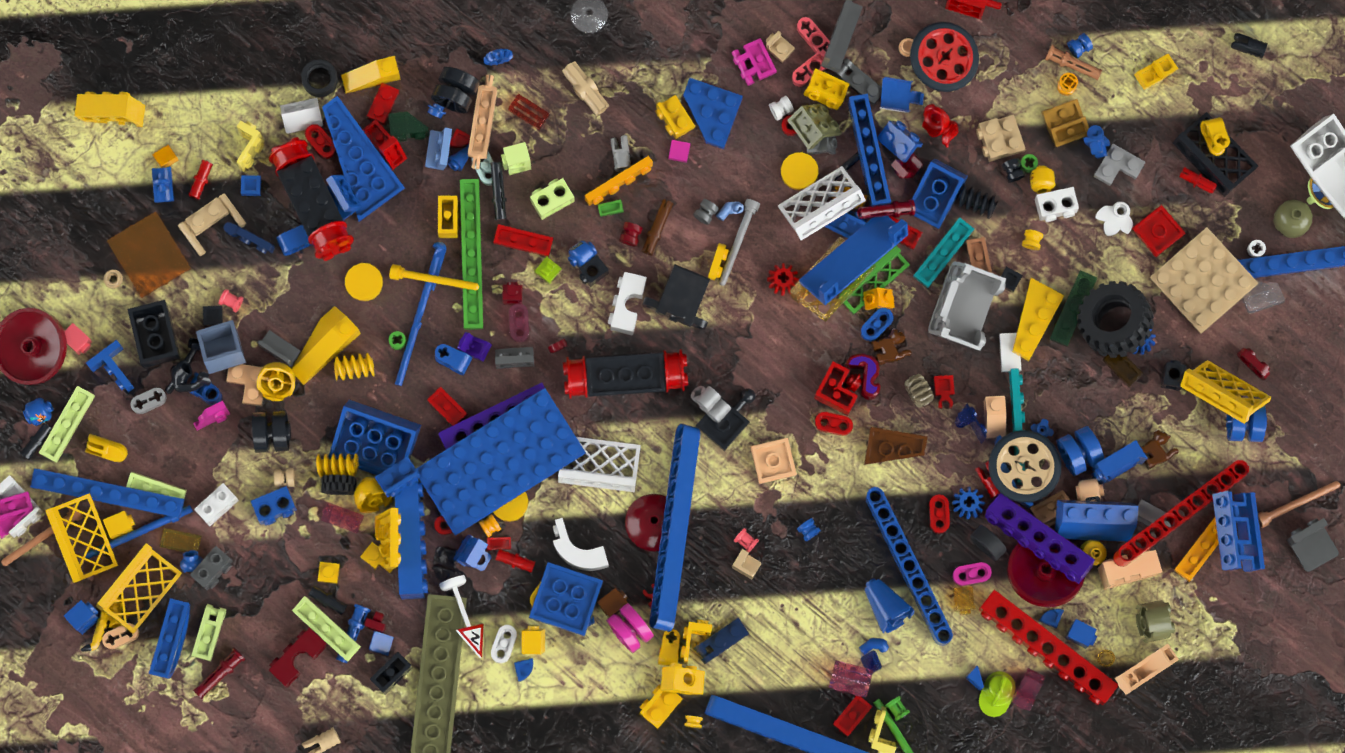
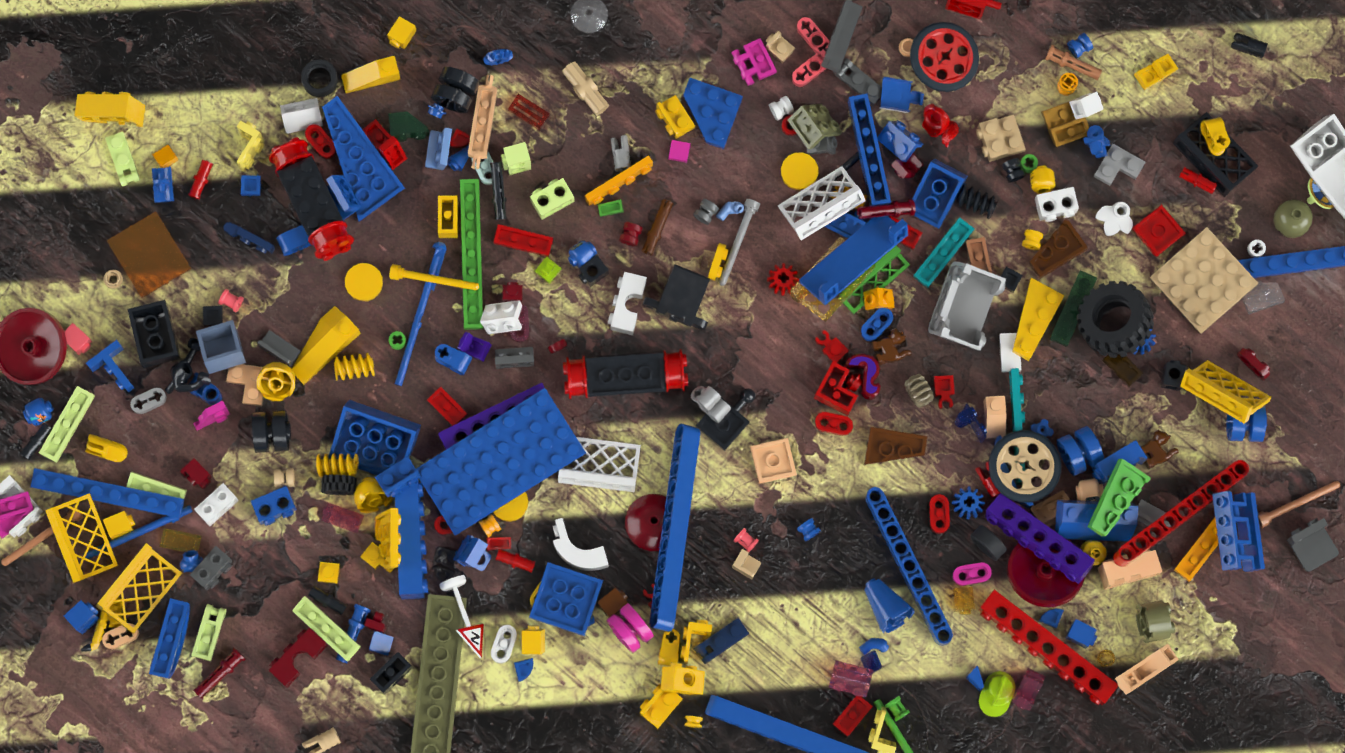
(122, 158): none -> yellowish green plate
(196, 473): none -> dark red brick
(206, 218): tan plate -> none
(383, 103): red plate -> none
(401, 33): none -> yellow brick
(501, 317): none -> white bracket
(826, 89): yellow bracket -> none
(833, 349): none -> red plate
(1058, 250): none -> reddish brown wing
(1086, 105): none -> white brick
(1119, 492): none -> bright green wing

